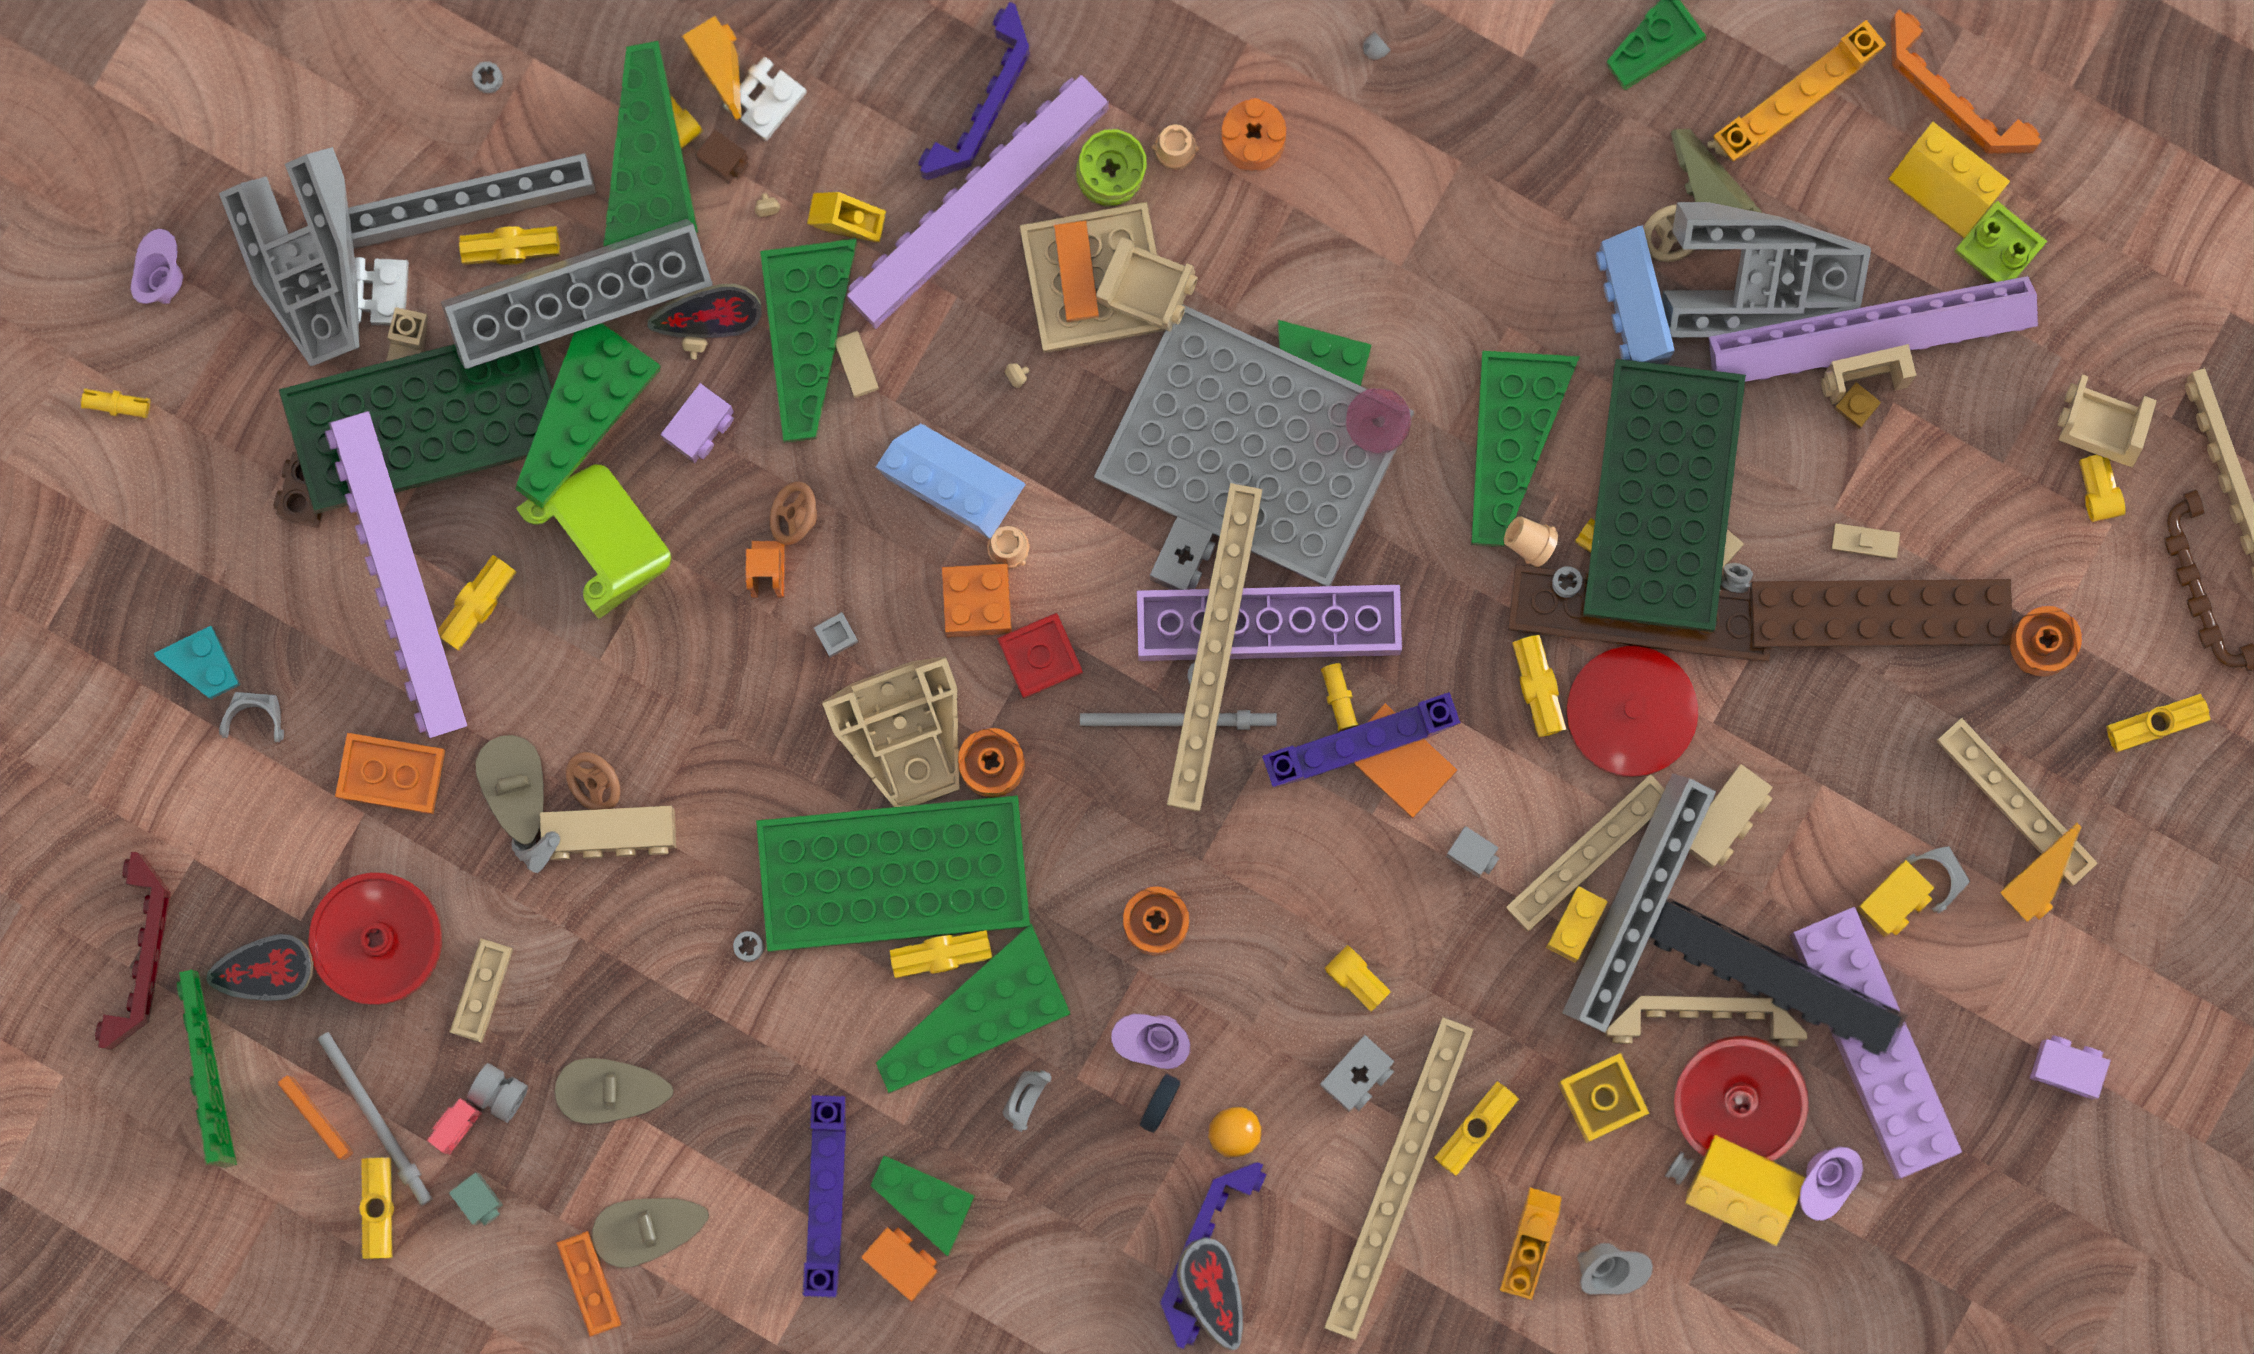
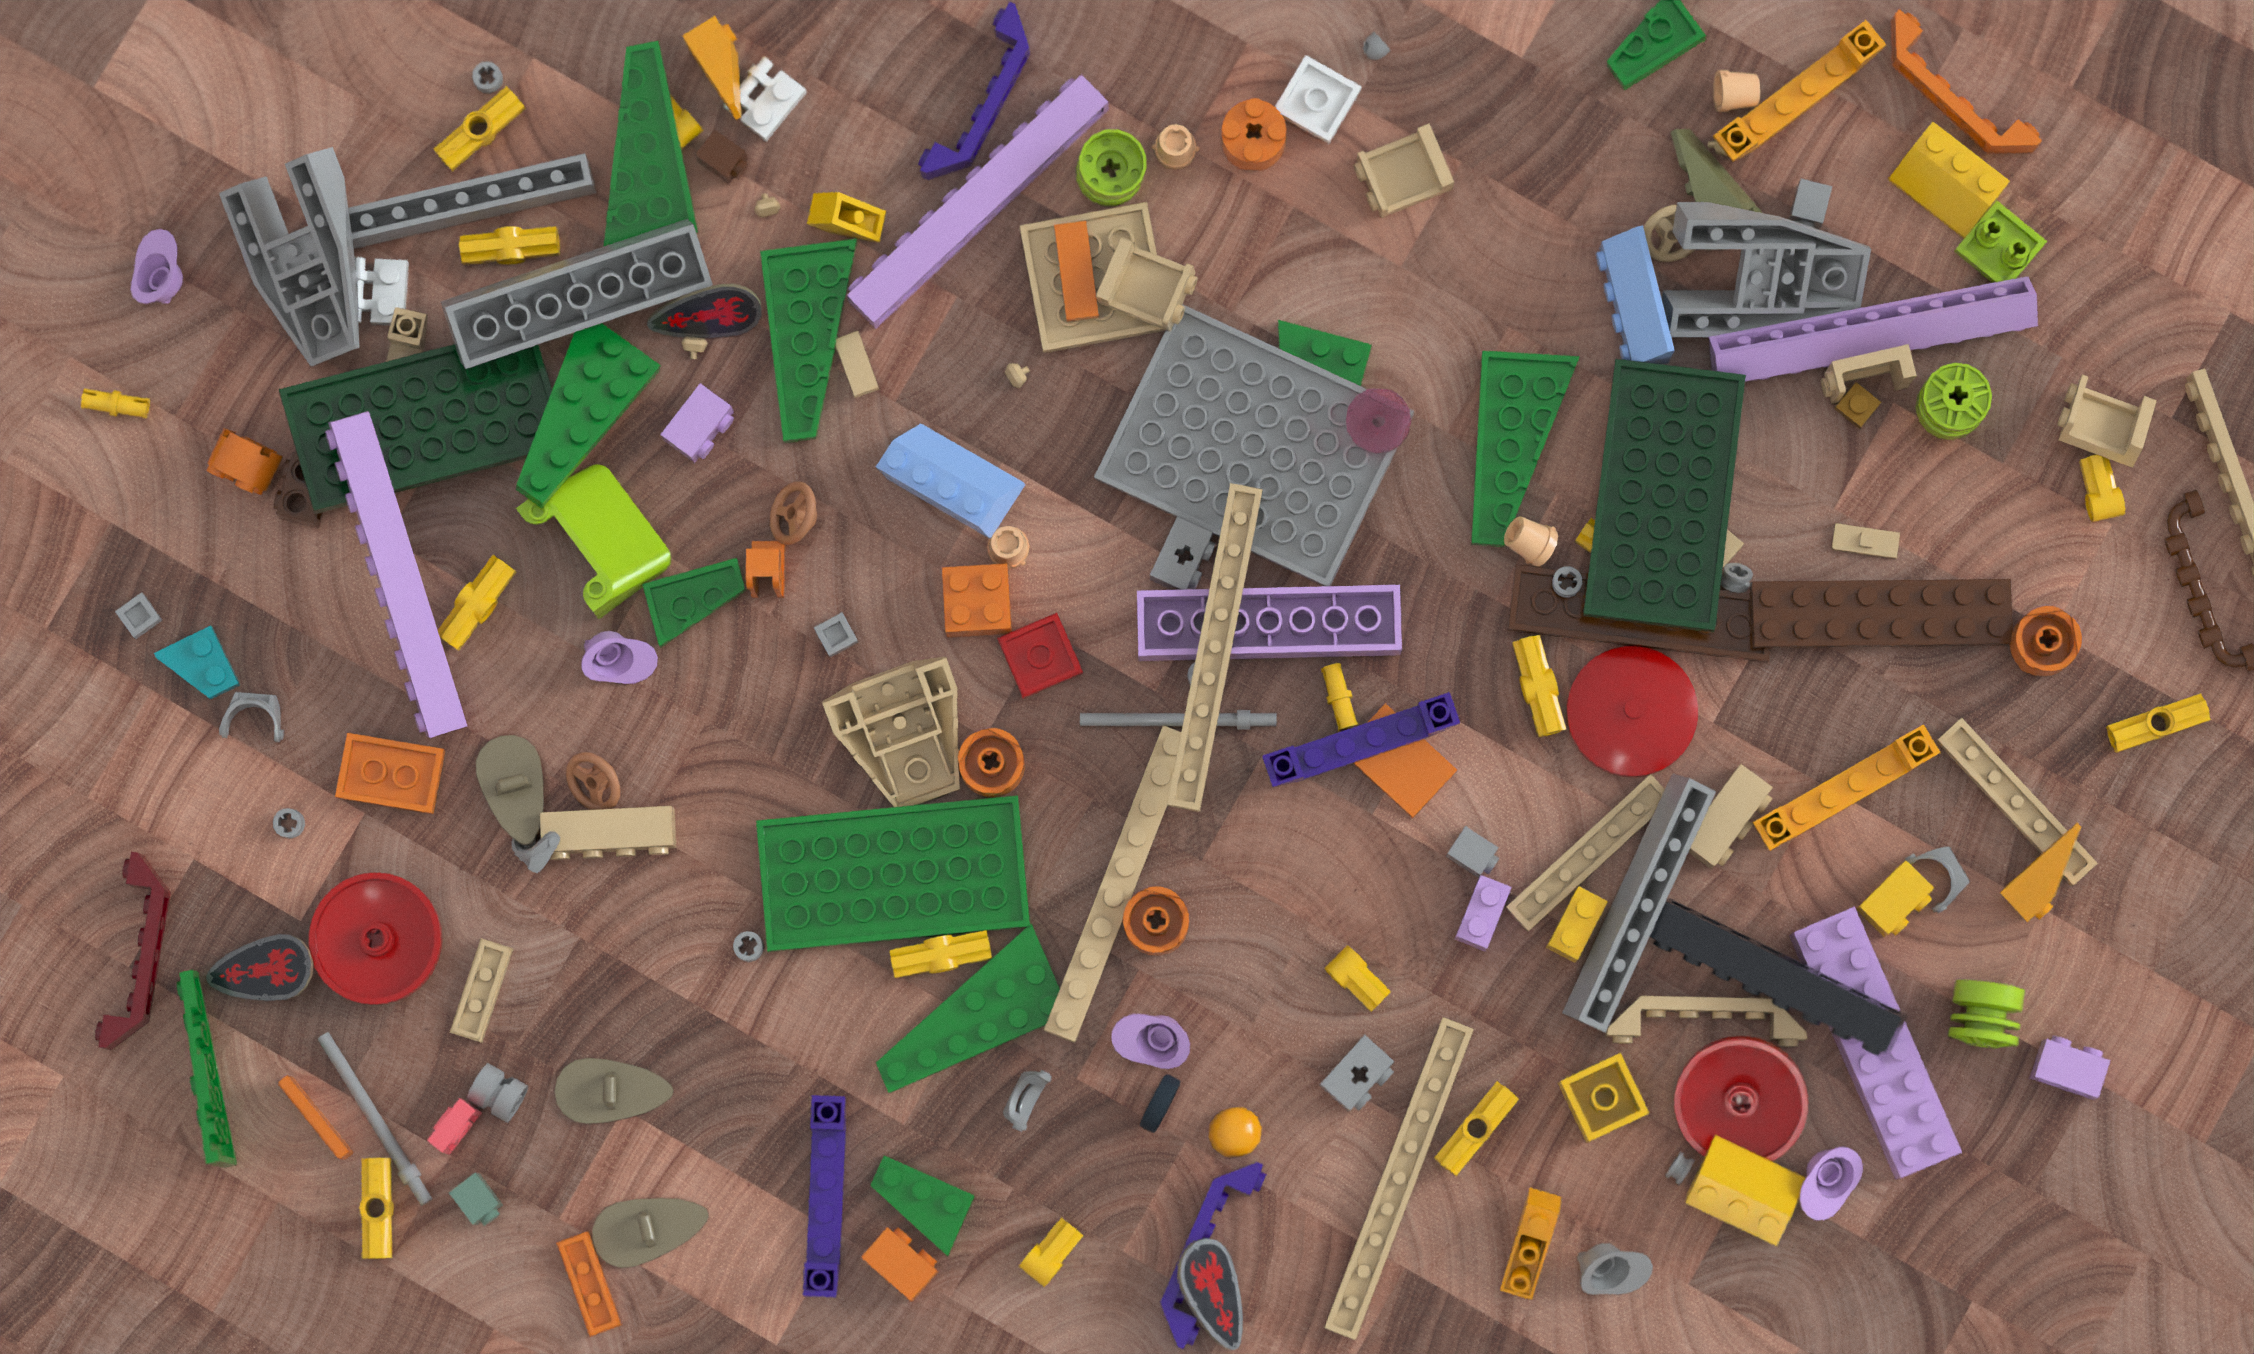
(138, 615): none -> light grey plate
(243, 460): none -> orange brick
(295, 815): none -> light grey bush
(495, 113): none -> yellow piece
(617, 659): none -> lavender piece
(690, 597): none -> green wing
(1047, 1258): none -> yellow piece
(1115, 890): none -> tan plate
(1317, 99): none -> white plate
(1404, 172): none -> tan panel
(1482, 913): none -> lavender brick
(1735, 90): none -> light nougat piece
(1810, 203): none -> light grey brick
(1846, 788): none -> light orange slope
(1940, 414): none -> lime wheel
(1986, 1013): none -> lime wheel

